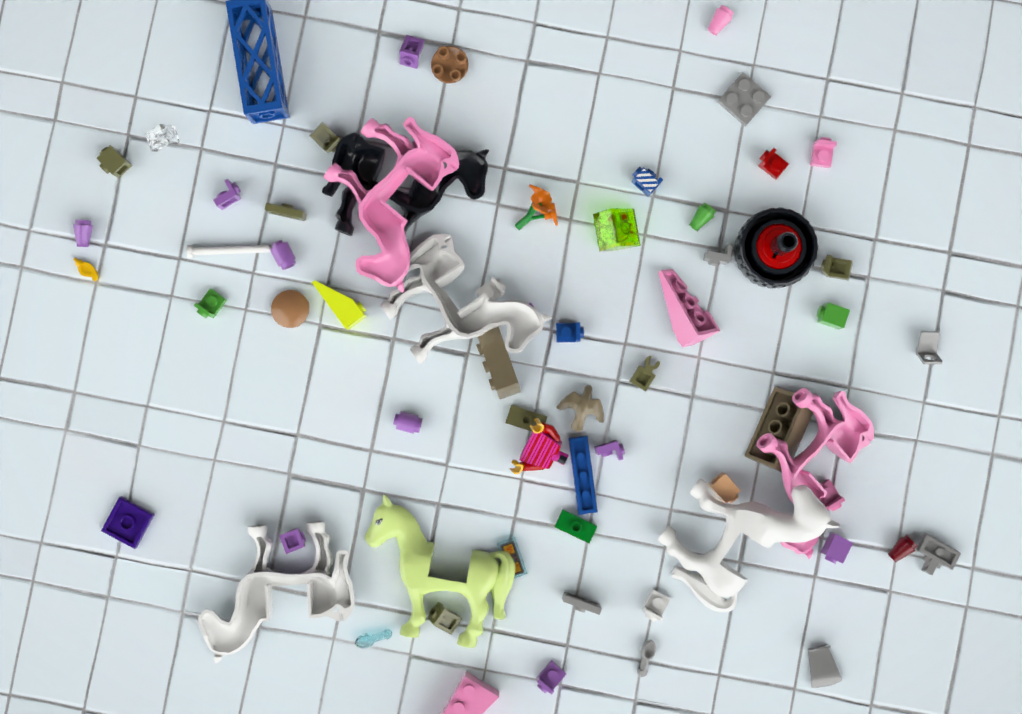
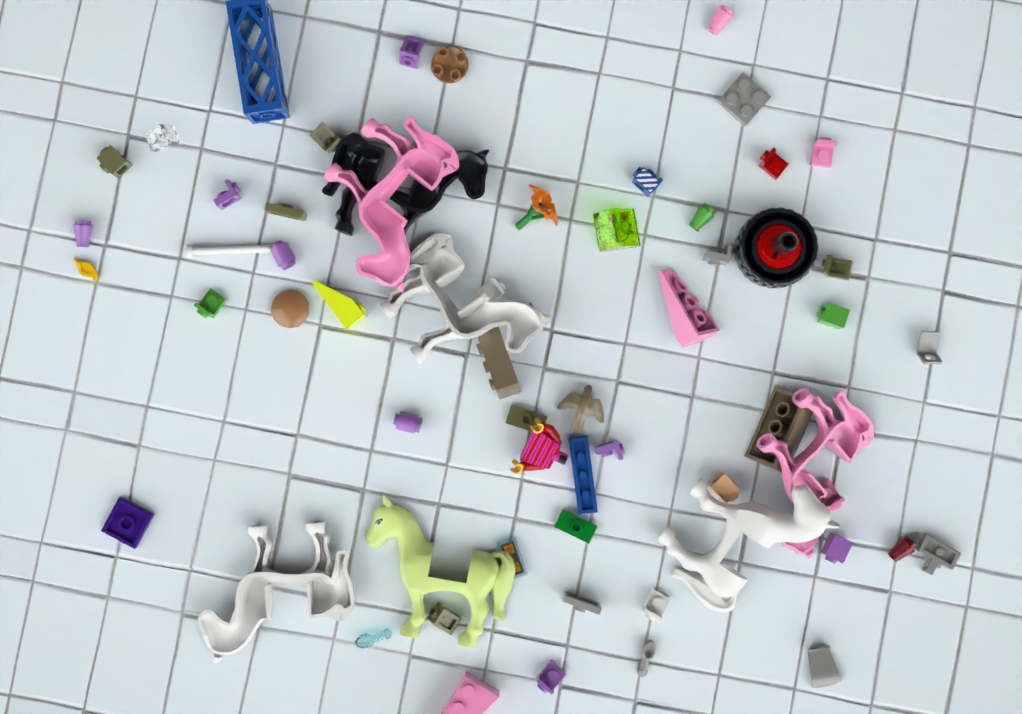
(293, 540): medium lavender brick -> none
(569, 332): blue bracket -> none
(643, 375): olive plate -> none

